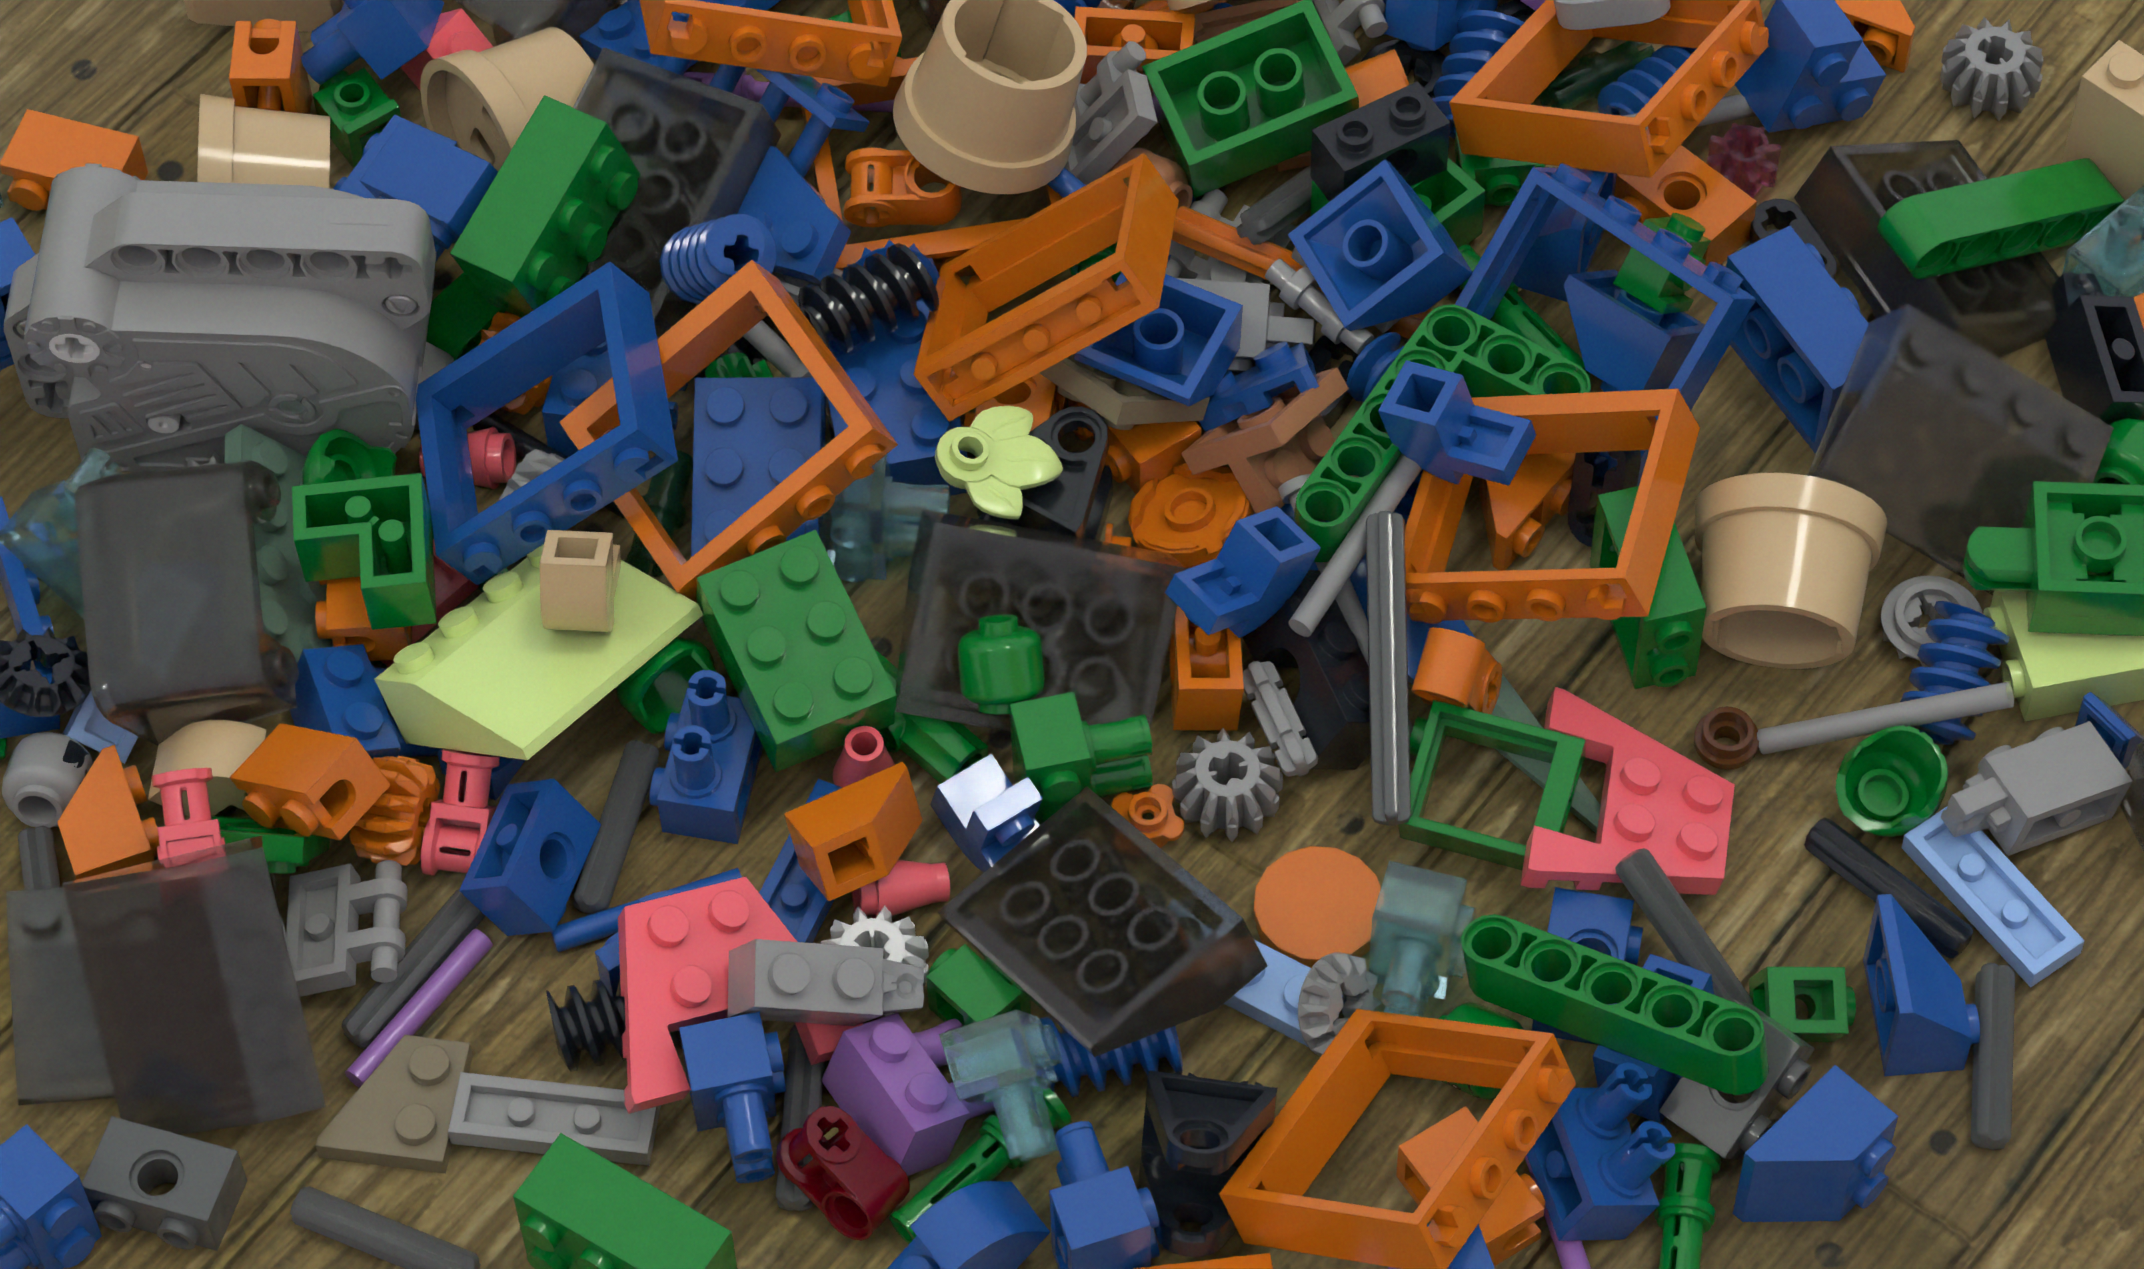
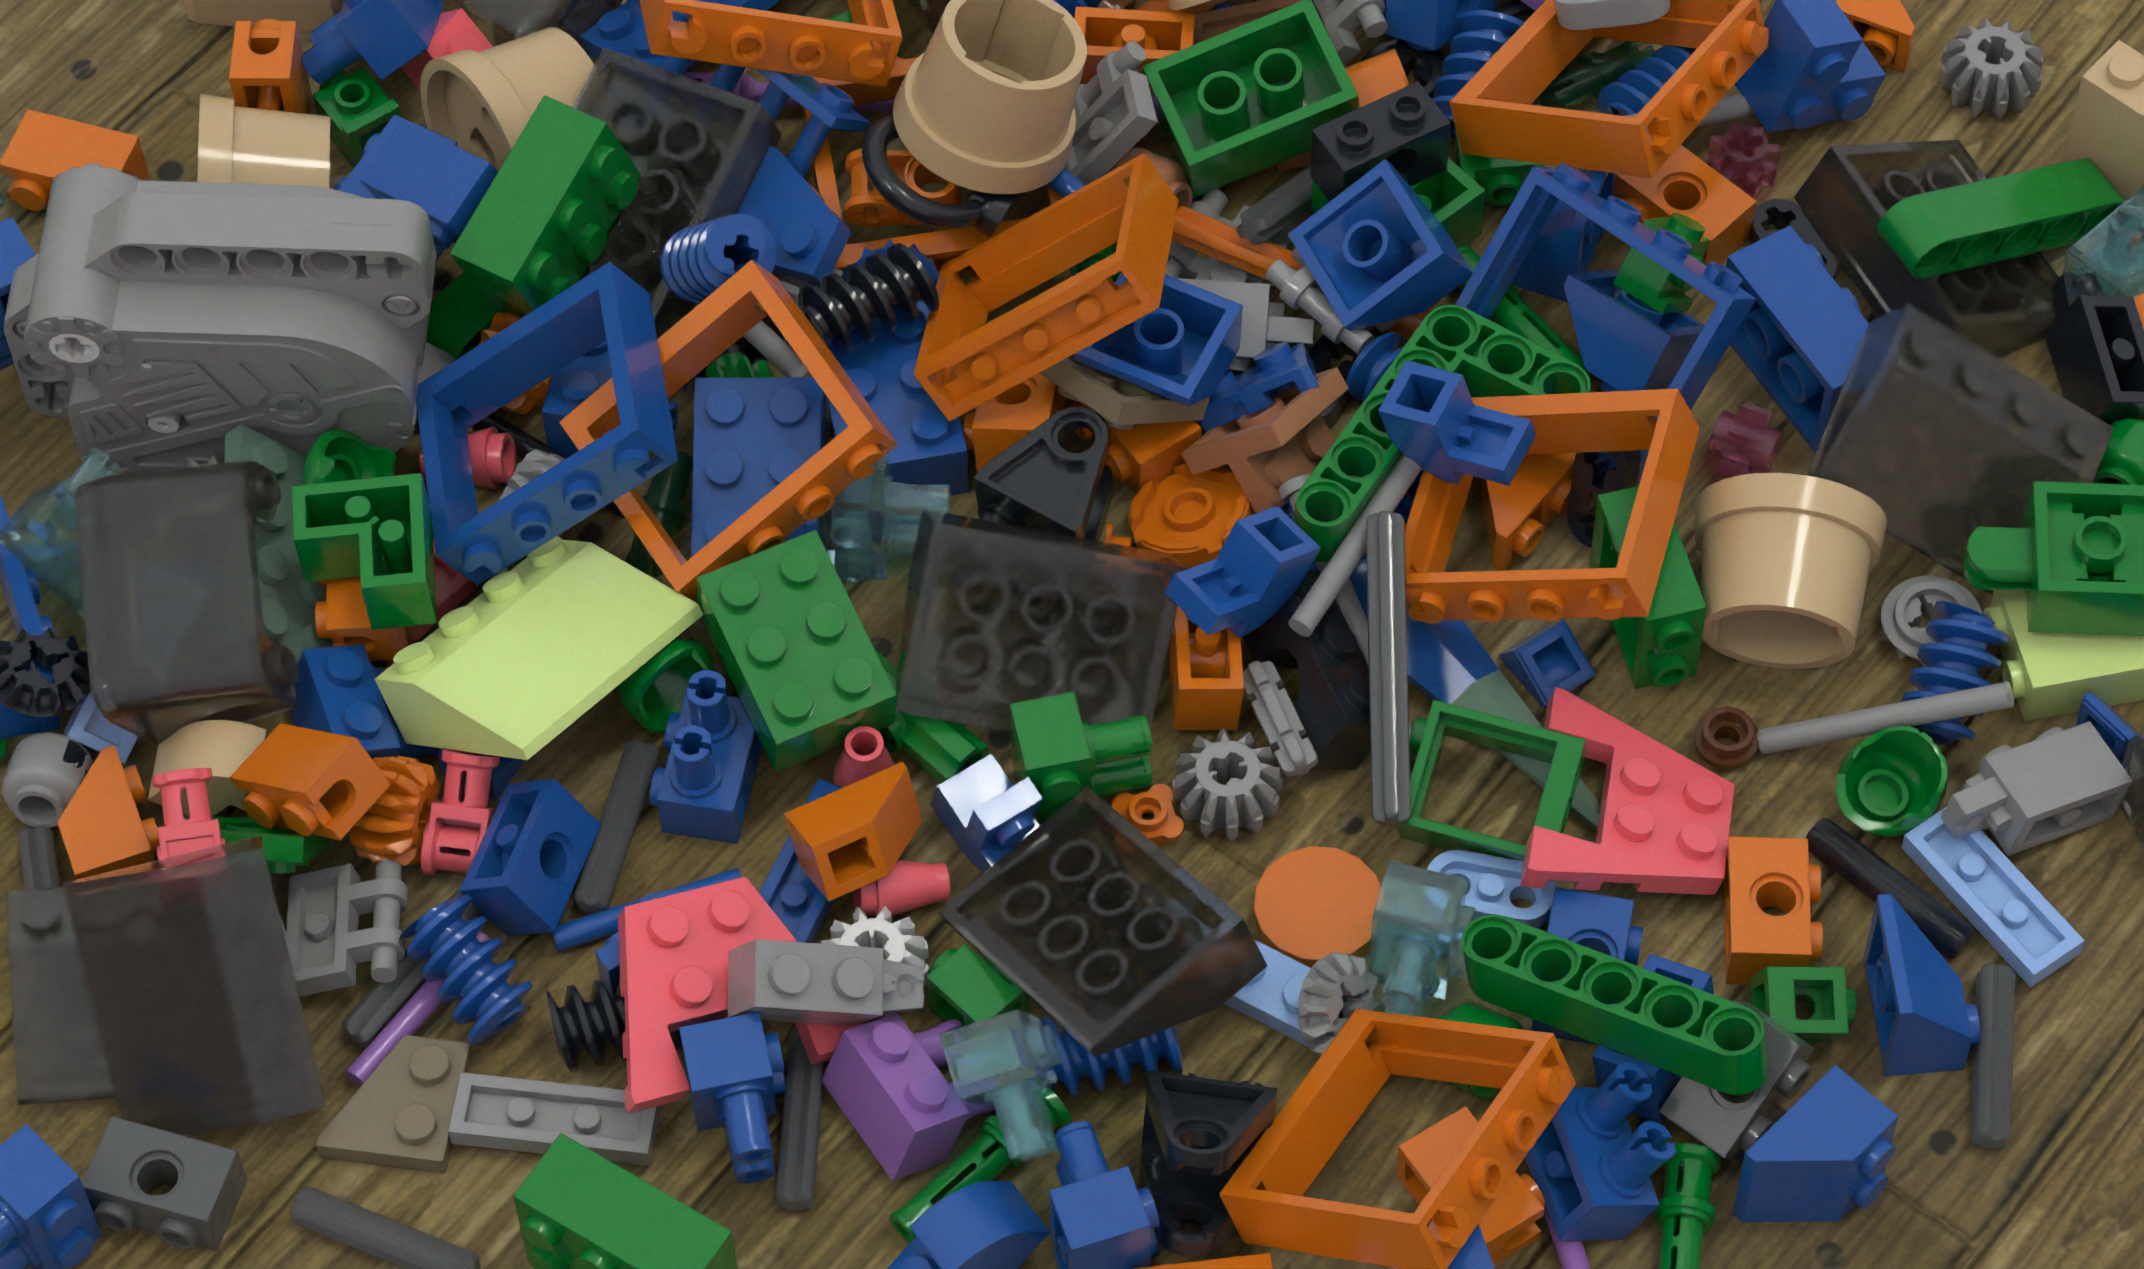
(467, 969): none -> blue piece
(578, 580): tan brick -> none
(848, 1173): dark red piece -> none
(981, 210): none -> black piece
(1000, 664): green head -> none
(1004, 463): yellowish green plate -> none
(1457, 671): orange piece -> none
(1496, 883): none -> light blue plate
(1548, 661): none -> blue slope
(1677, 923): dark grey axle -> none
(1745, 441): none -> clear pink gear
(1775, 875): none -> orange brick

